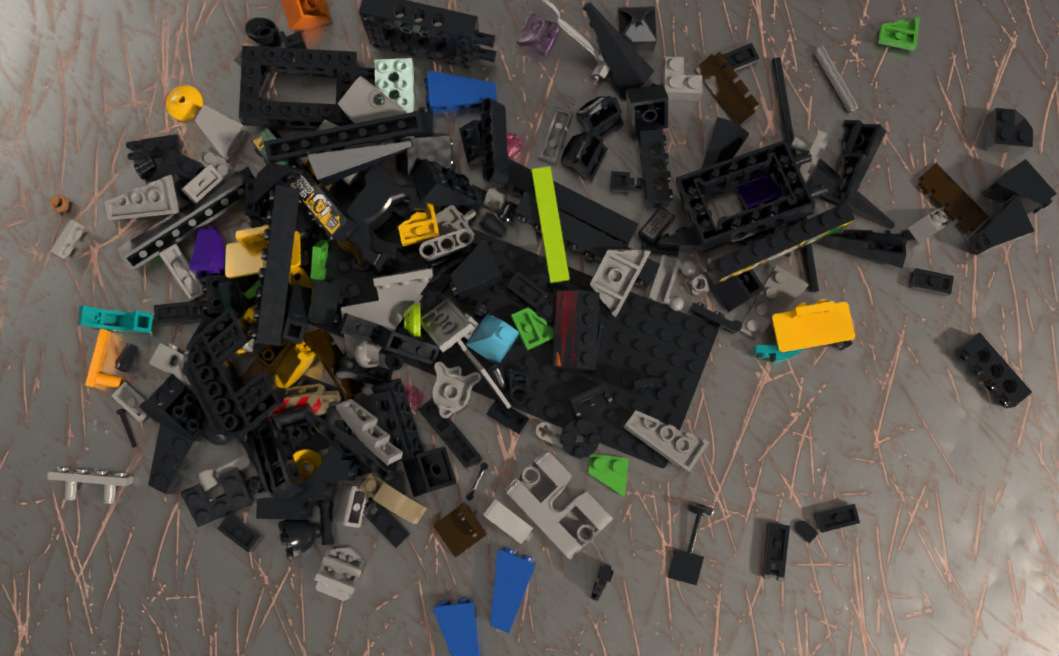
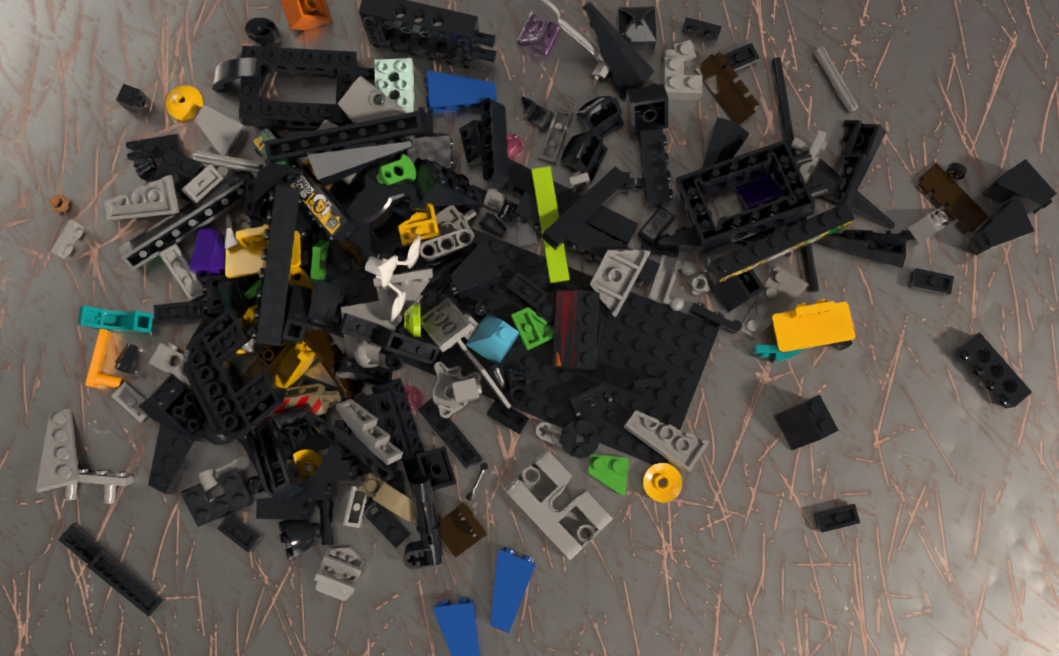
(59, 454): none -> light grey wing
(110, 569): none -> black slope
(121, 412): black piece -> none
(132, 99): none -> black brick
(228, 162): none -> light grey axle
(230, 232): none -> light grey slope
(234, 69): none -> black slope
(294, 40): black panel -> none
(384, 270): none -> white plant
(387, 173): none -> bright green piece
(432, 544): none -> black piece
(466, 390): none -> light grey brick
(509, 522): light grey slope -> none
(536, 114): none -> black slope
(578, 180): none -> light grey plate
(584, 208): none -> black slope
(604, 575): black wing -> none
(672, 480): none -> yellow dish
(683, 49): none -> light grey plate
(686, 565): black piece -> none
(700, 28): none -> black plate
(776, 551): black plate -> none
(805, 530): black piece -> none
(806, 422): none -> black slope
(900, 34): bright green wing -> none
(956, 171): none -> black tile
(1008, 132): black slope -> none

